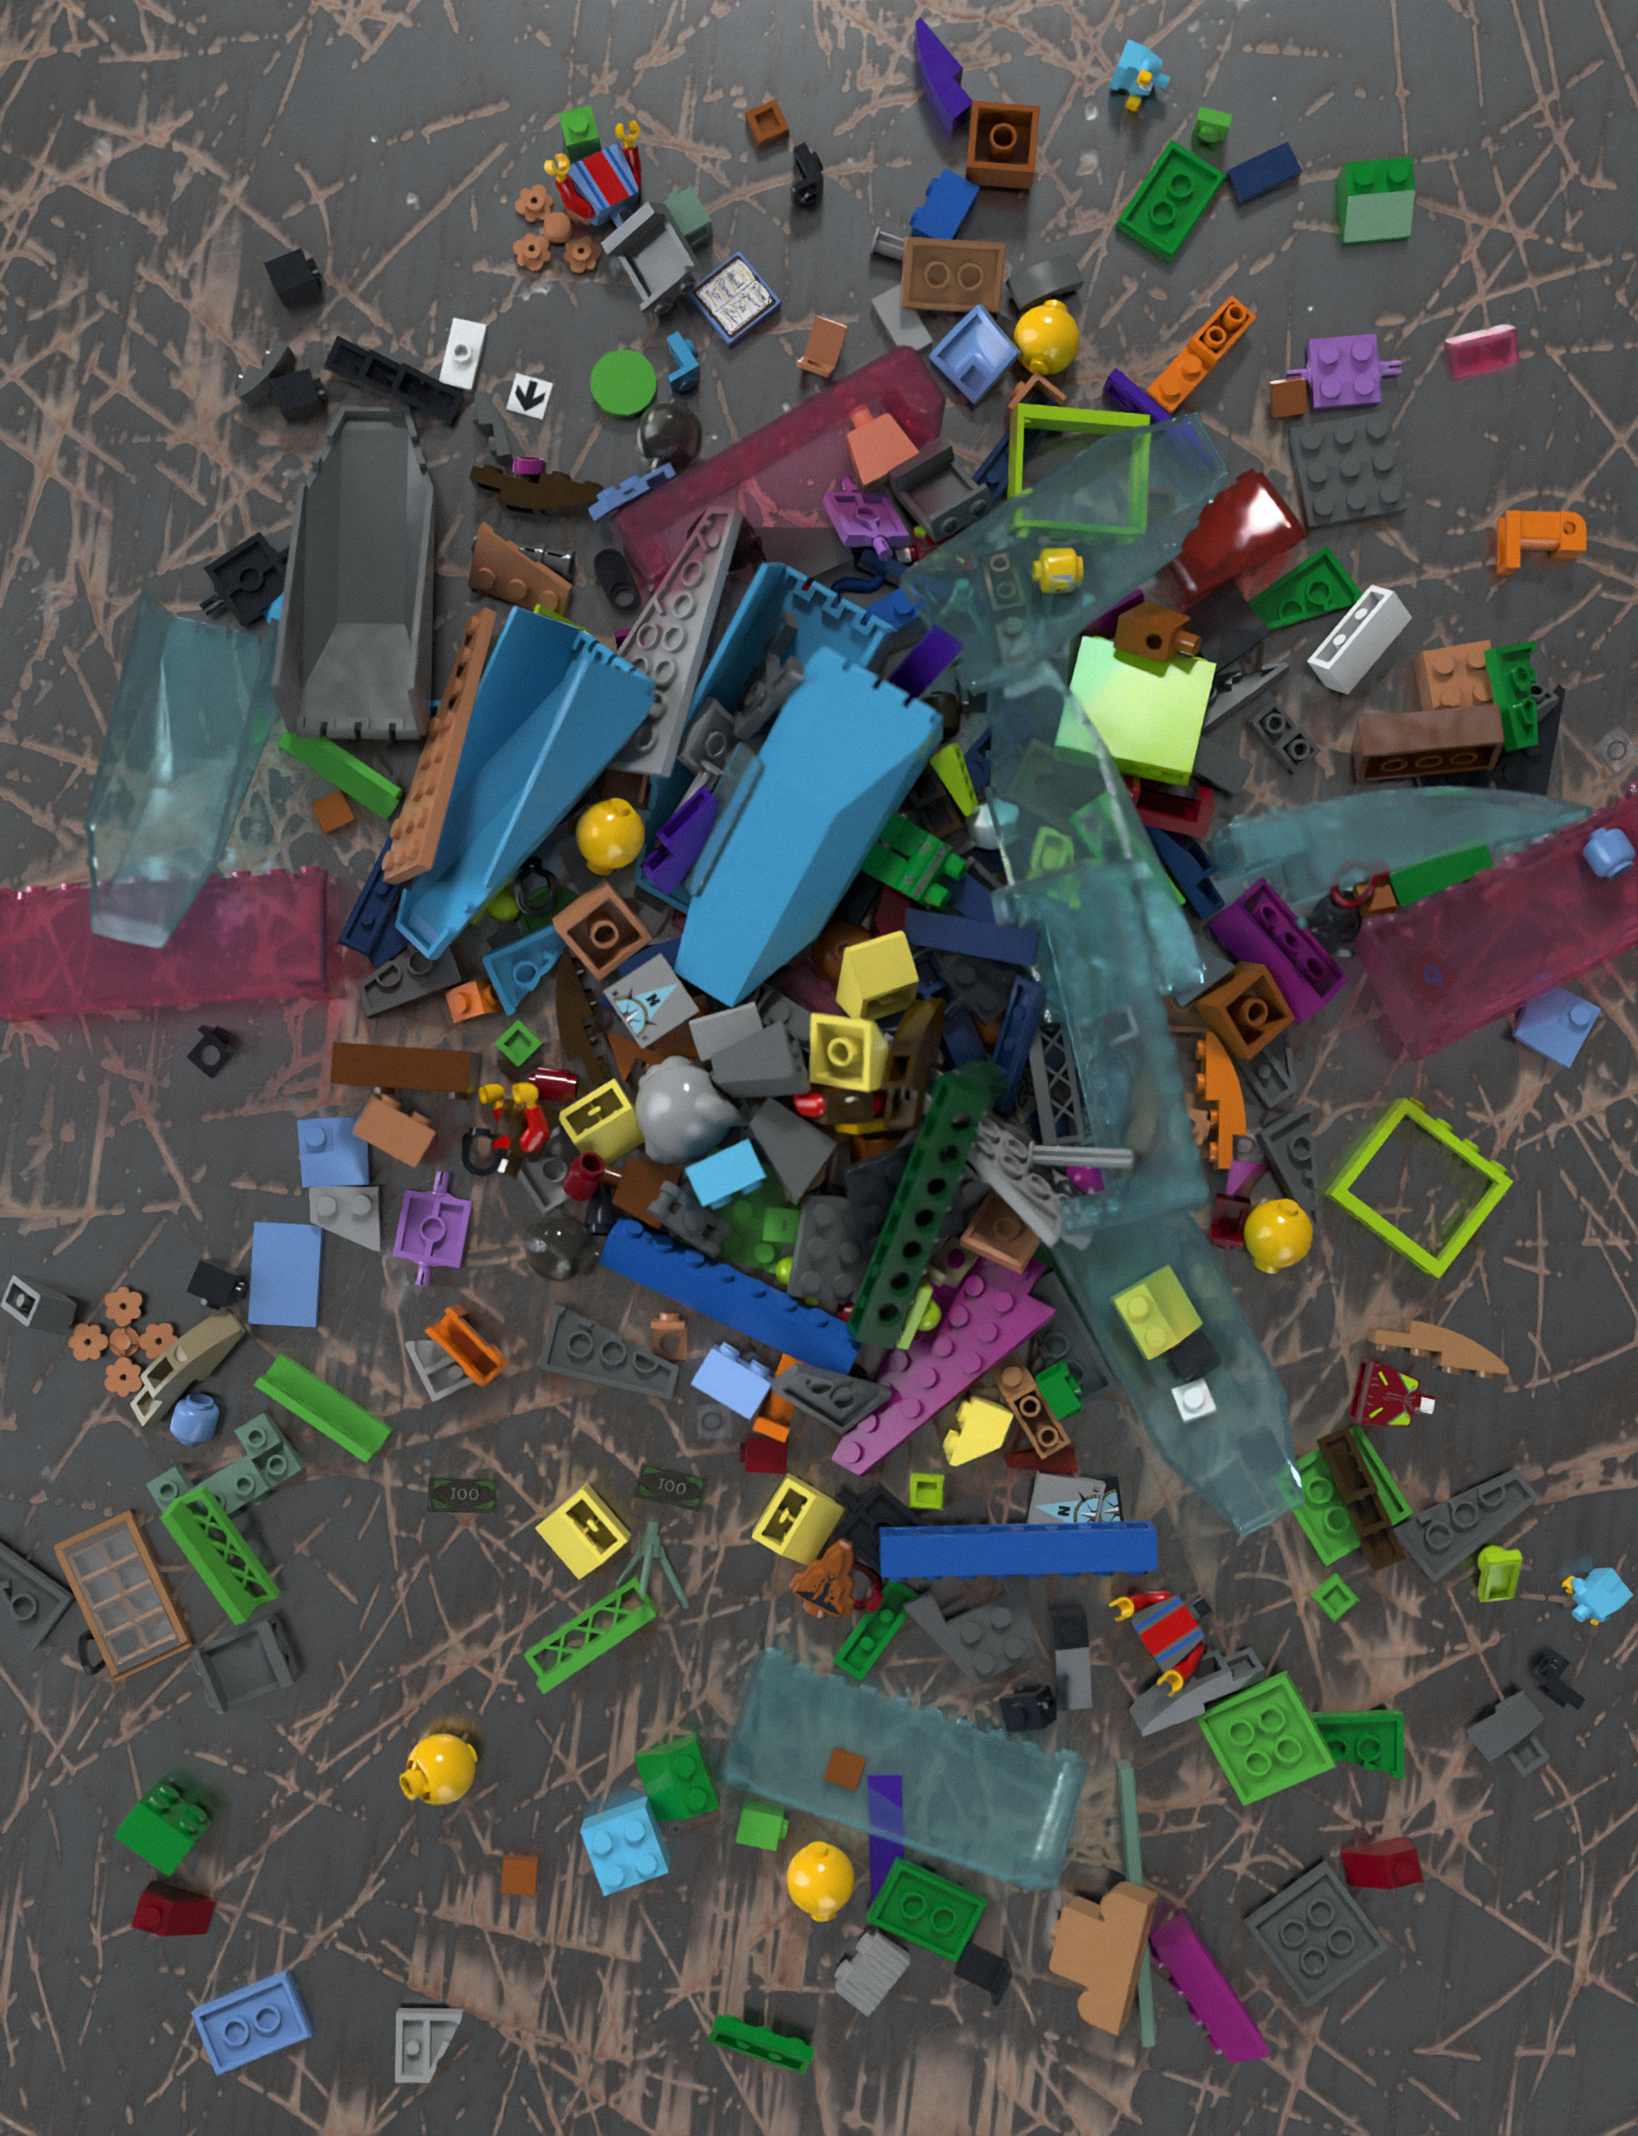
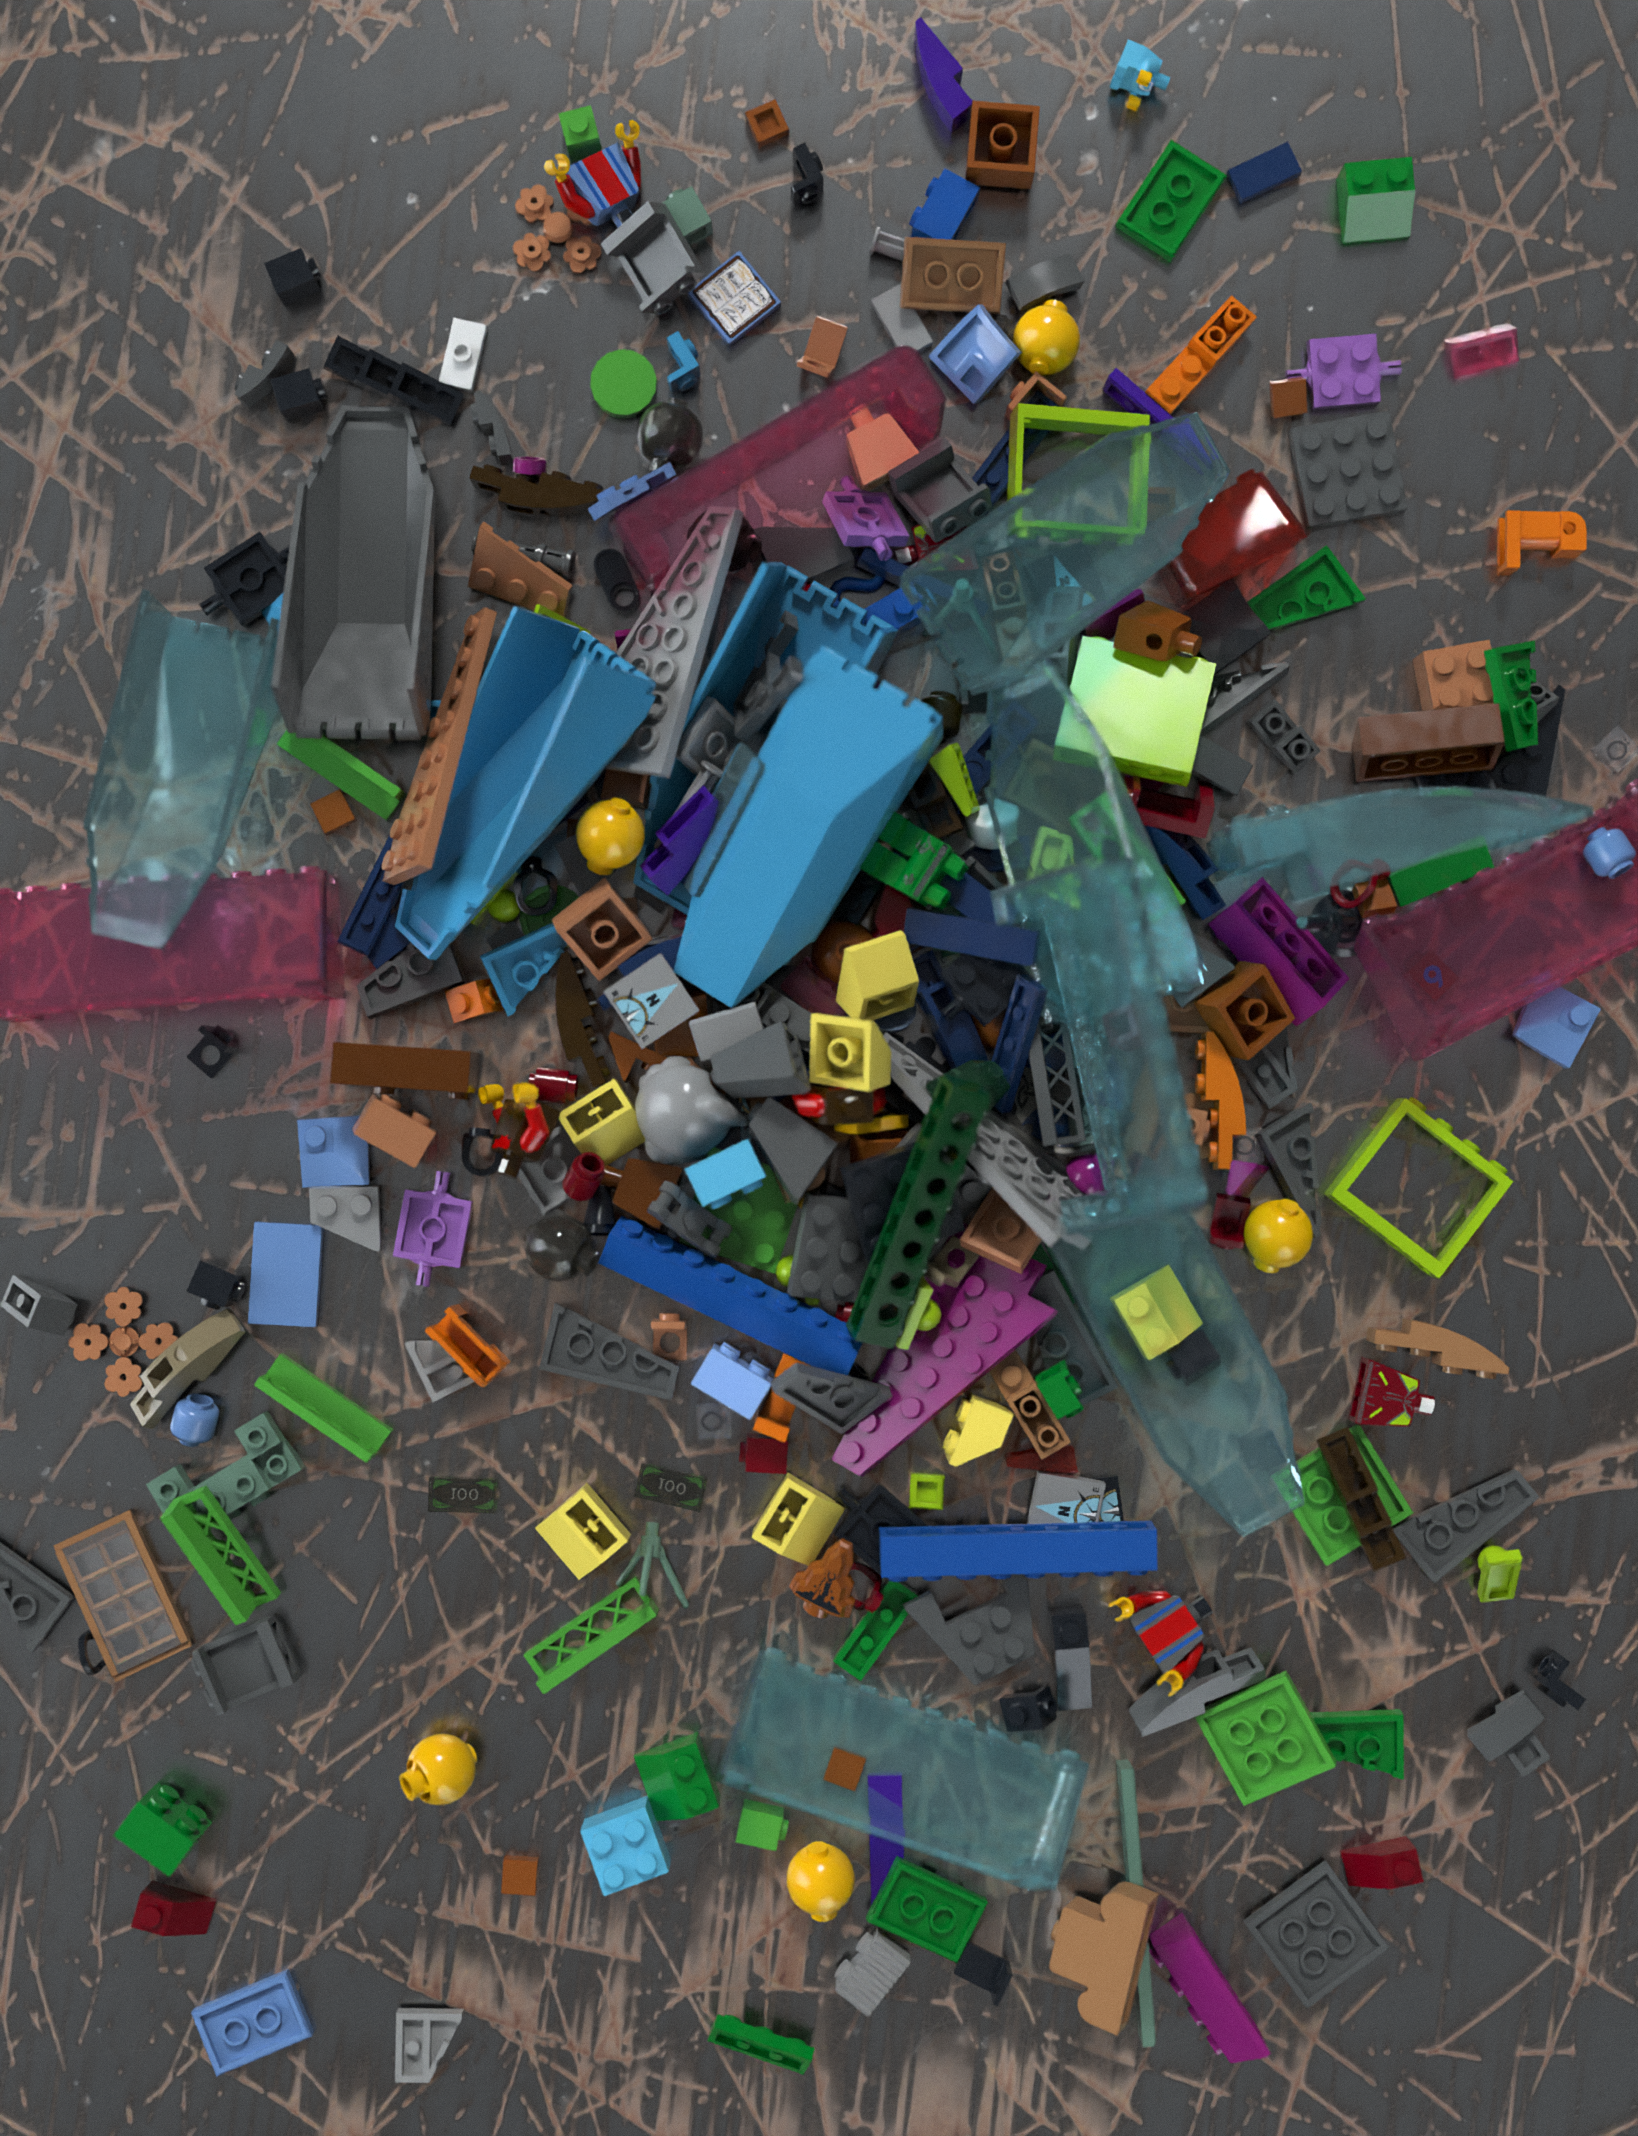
(518, 1043): bright green plate -> none
(529, 396): white sticker -> none
(781, 1224): bright green tile -> none
(908, 1061): dark brown slope -> none
(925, 662): dark purple tile -> none
(1058, 570): yellow head -> none
(1079, 1156): light grey axle -> none
(1194, 1400): white plate -> none
(1212, 125): bright green plate -> none
(1334, 1597): bright green tile -> none
(1359, 639): white brick -> none
(1597, 1594): medium azure piece -> none

